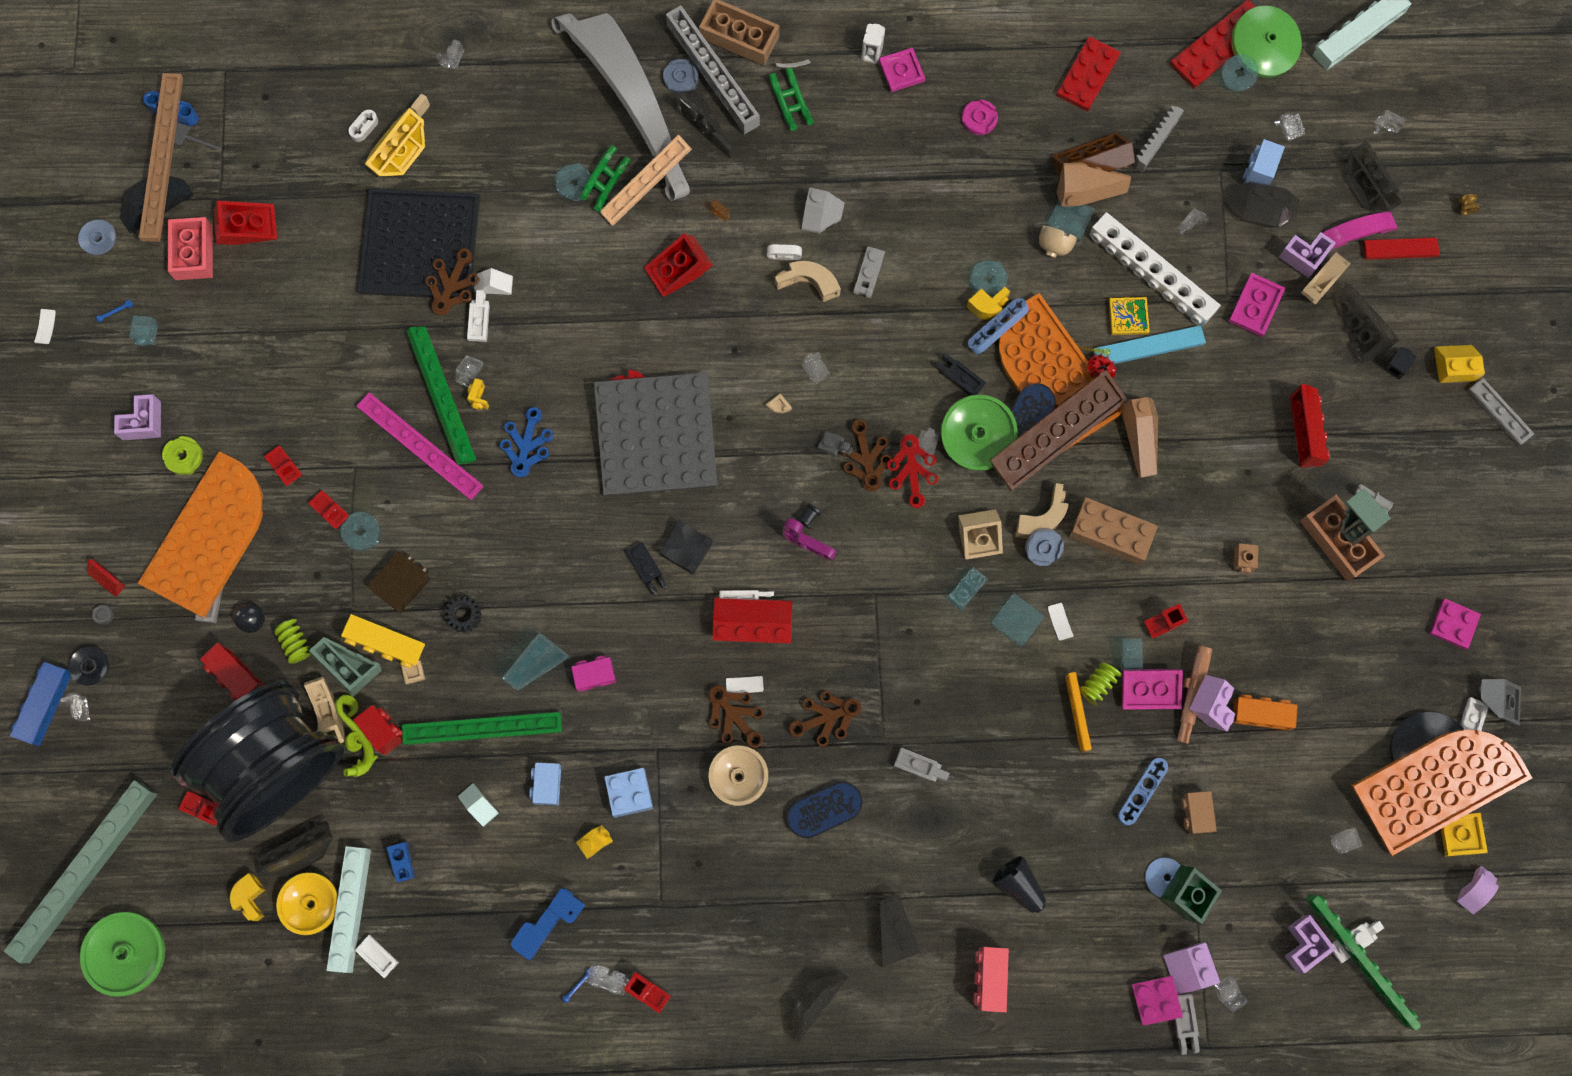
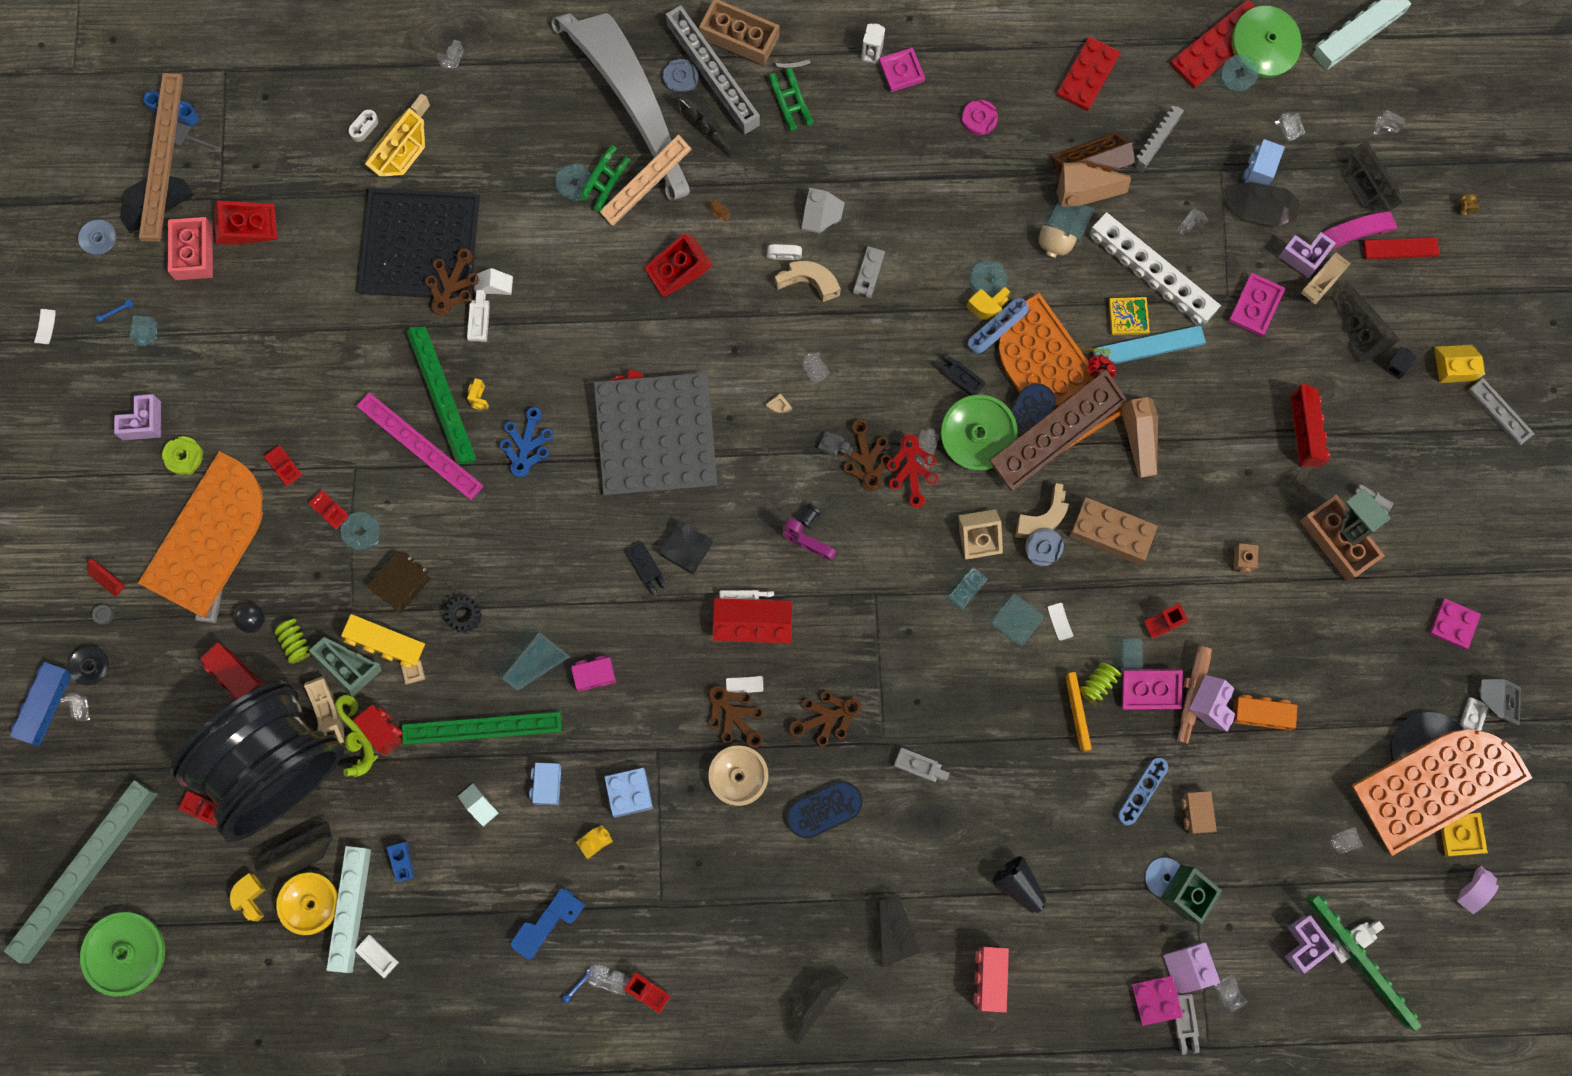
(468, 370): clear bracket -> none

